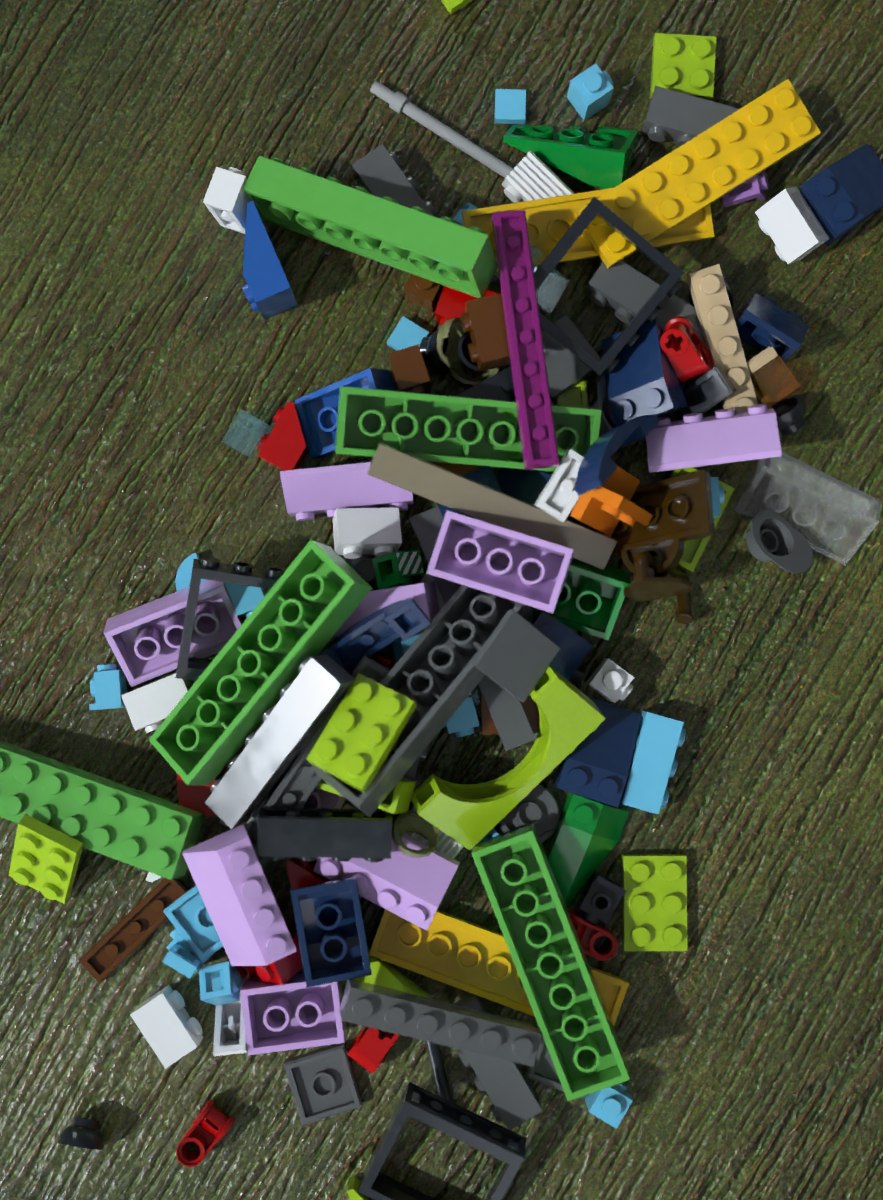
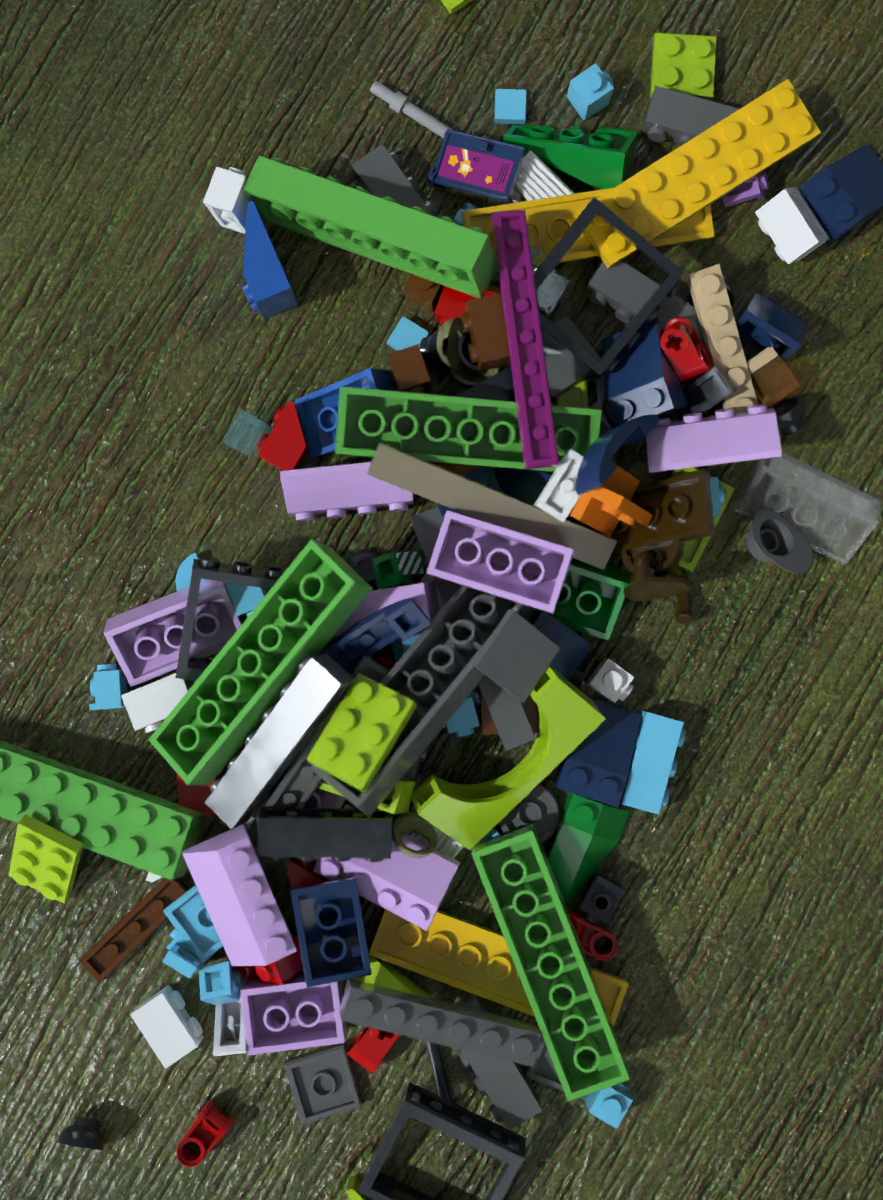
(366, 531): white brick -> none
(470, 168): none -> door
(654, 902): lime plate -> none

